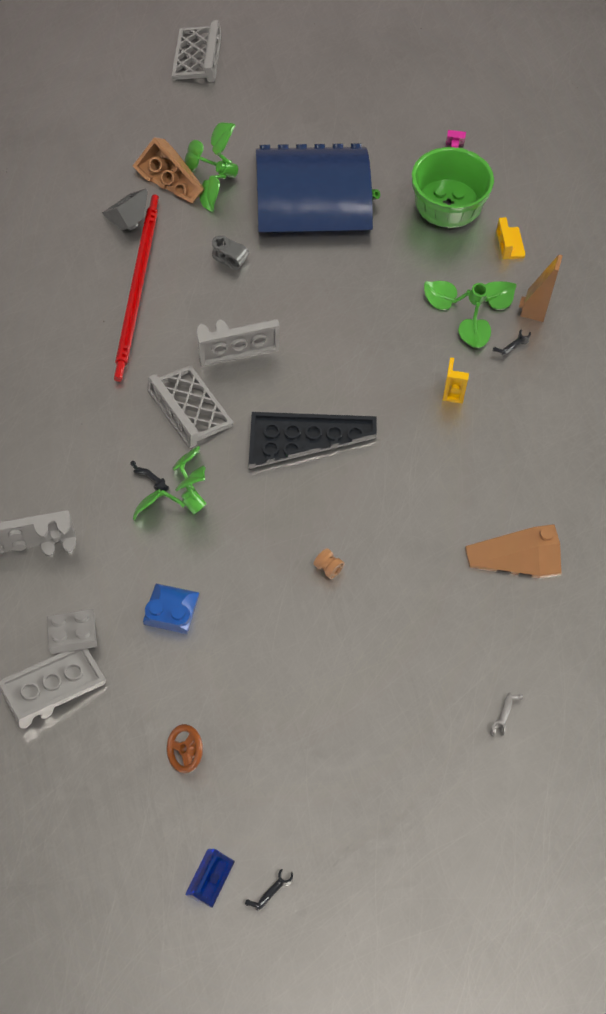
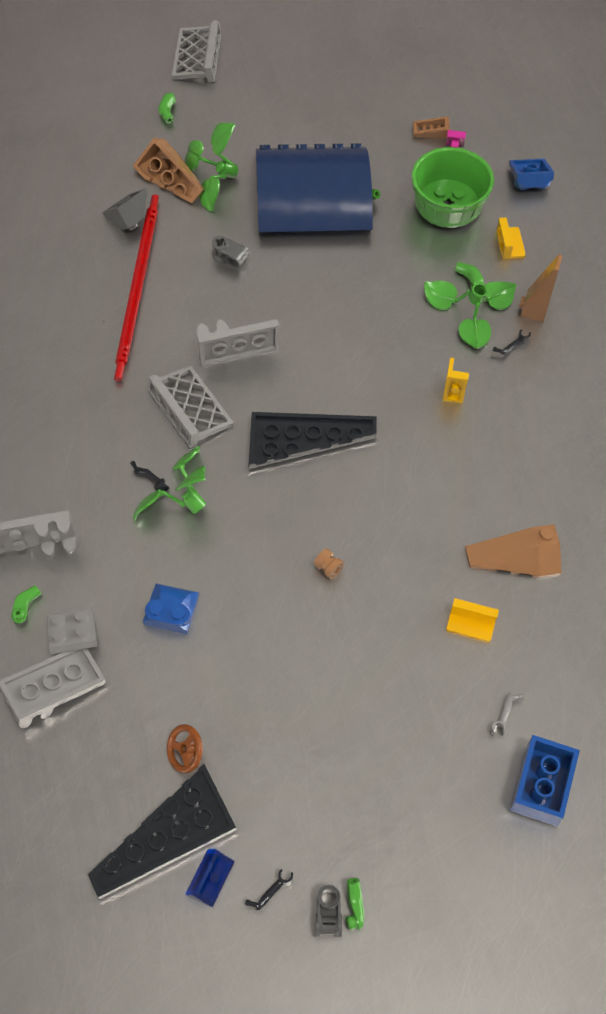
(22, 602): none -> bright green arm
(165, 107): none -> bright green arm
(174, 830): none -> black wing
(328, 916): none -> dark grey piece
(355, 905): none -> bright green arm
(438, 128): none -> medium nougat slope
(470, 272): none -> bright green arm
(472, 620): none -> yellow panel
(531, 173): none -> blue slope
(545, 780): none -> blue brick

